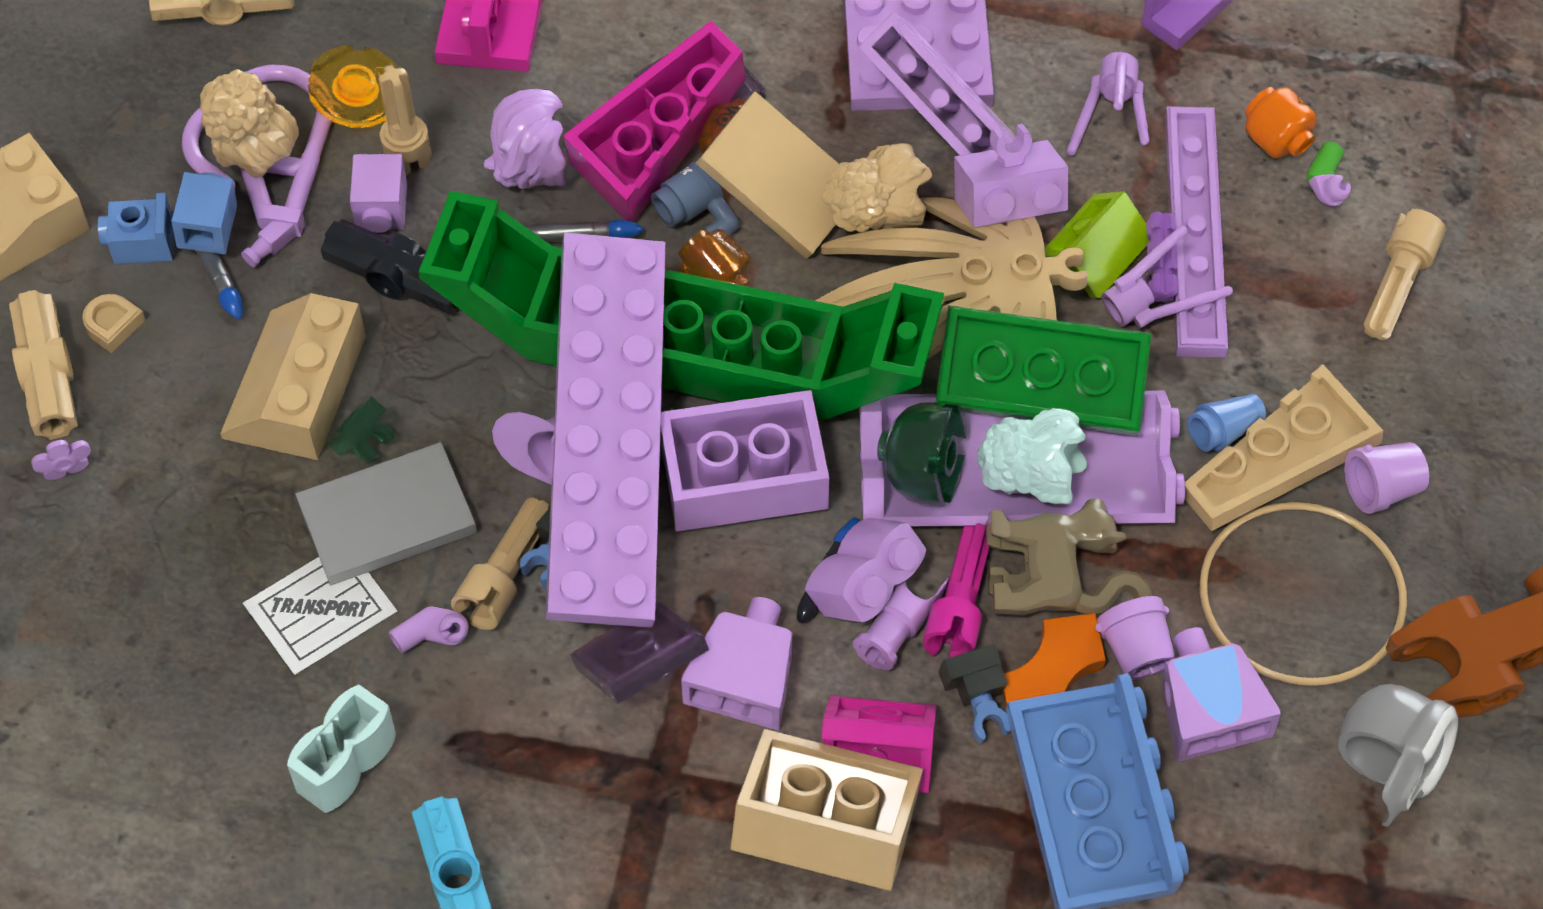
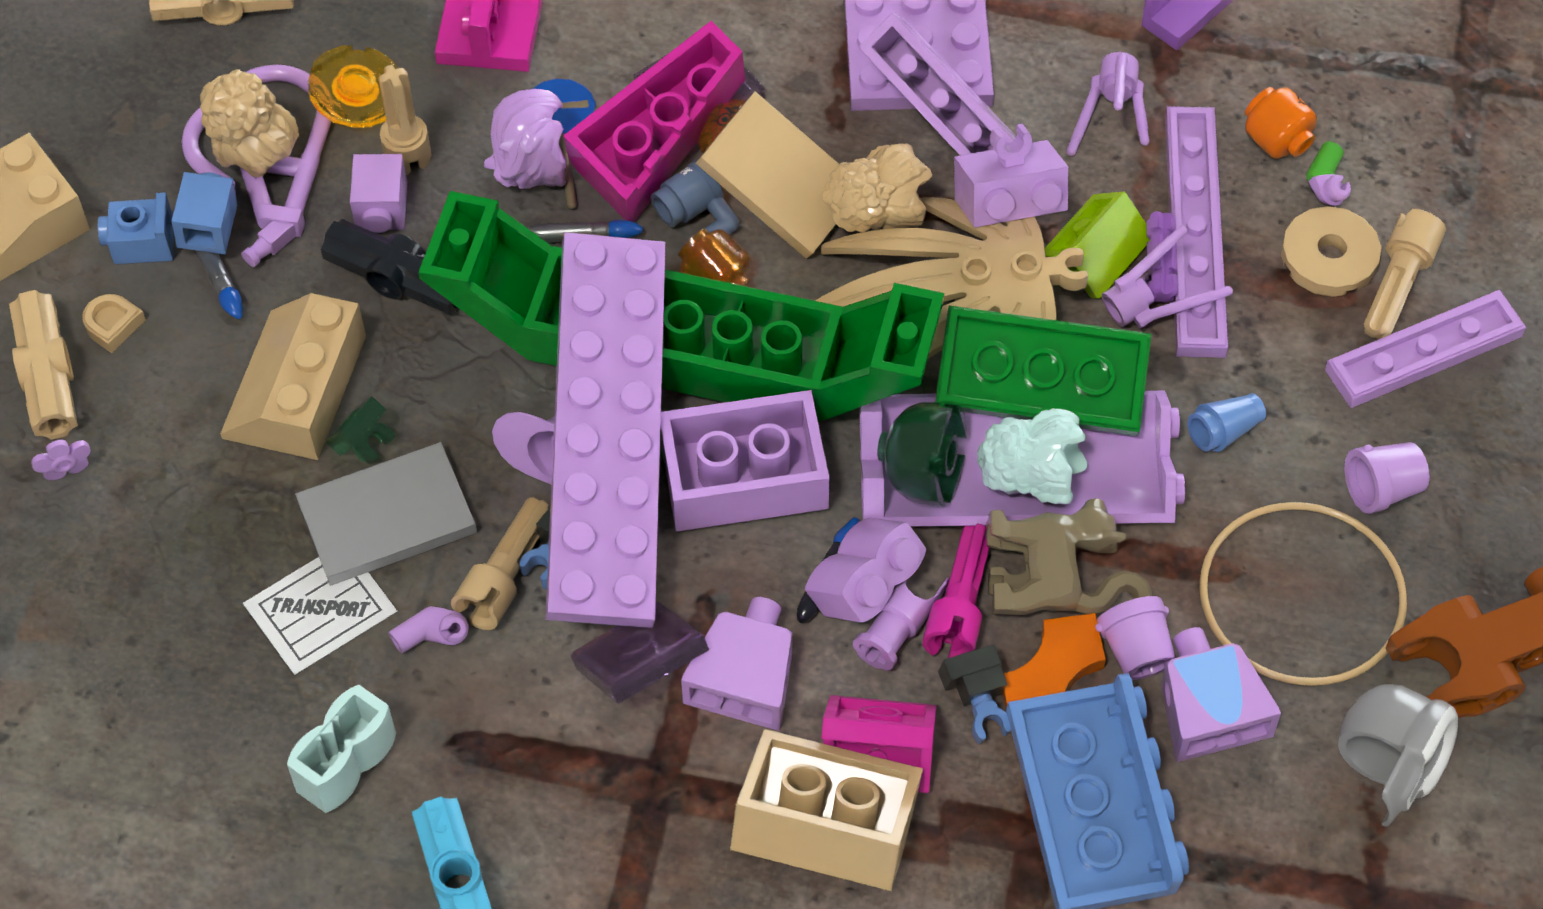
(577, 105): none -> blue piece
(1285, 450): tan wing -> none
(1334, 228): none -> tan tile
(1425, 348): none -> lavender tile

